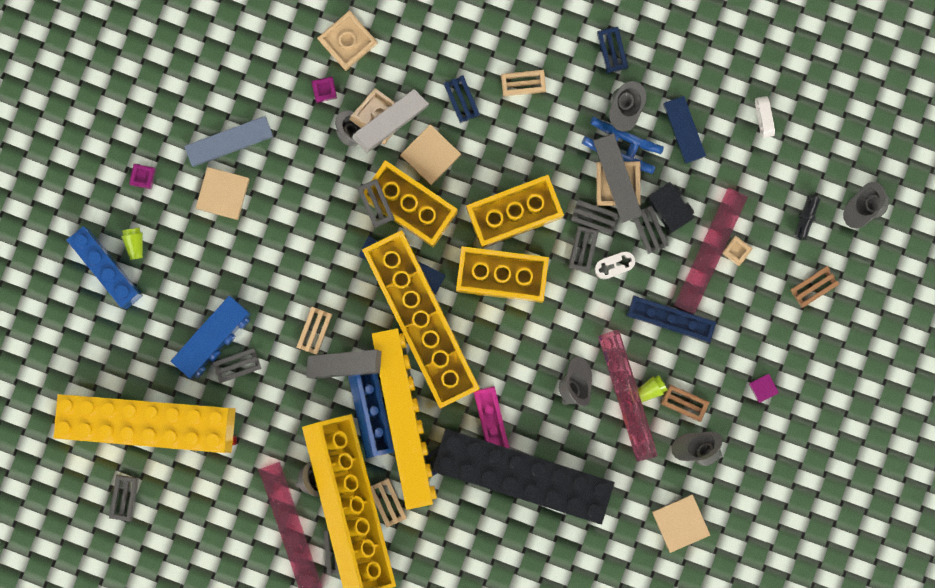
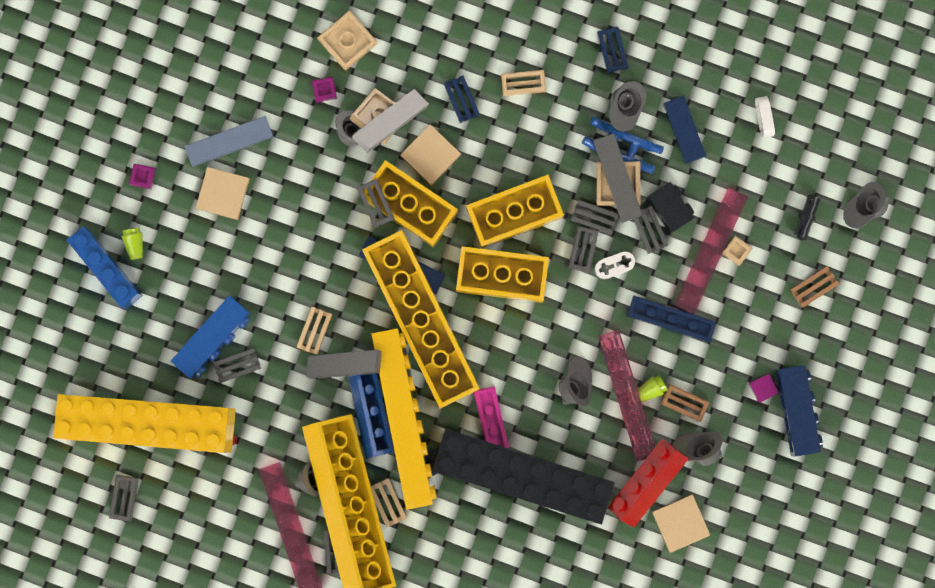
(647, 483): none -> red brick
(798, 411): none -> dark blue brick

